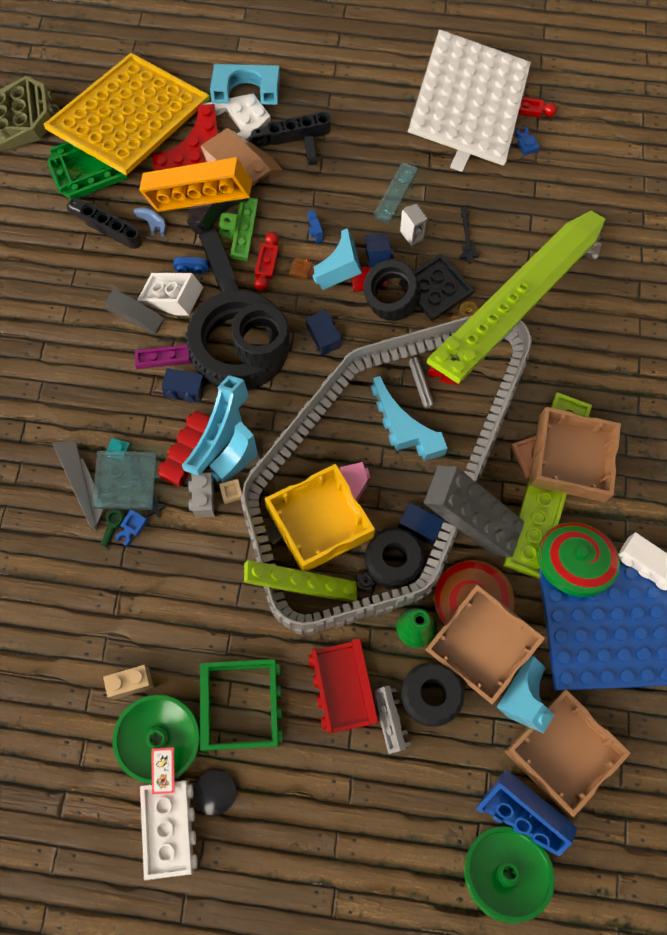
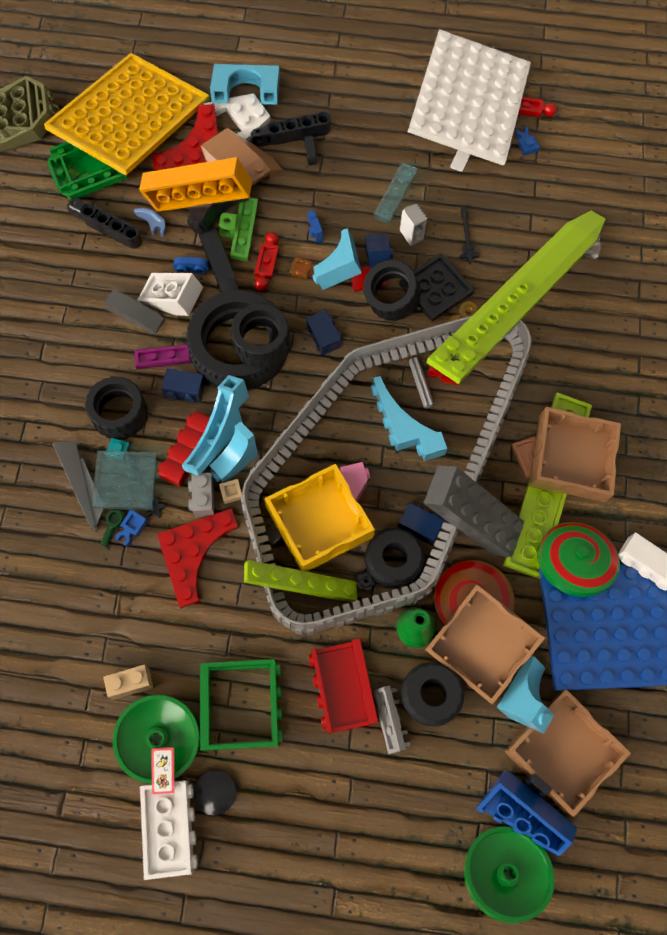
(109, 389): none -> black tyre
(186, 548): none -> red plate
(536, 784): none -> black tile

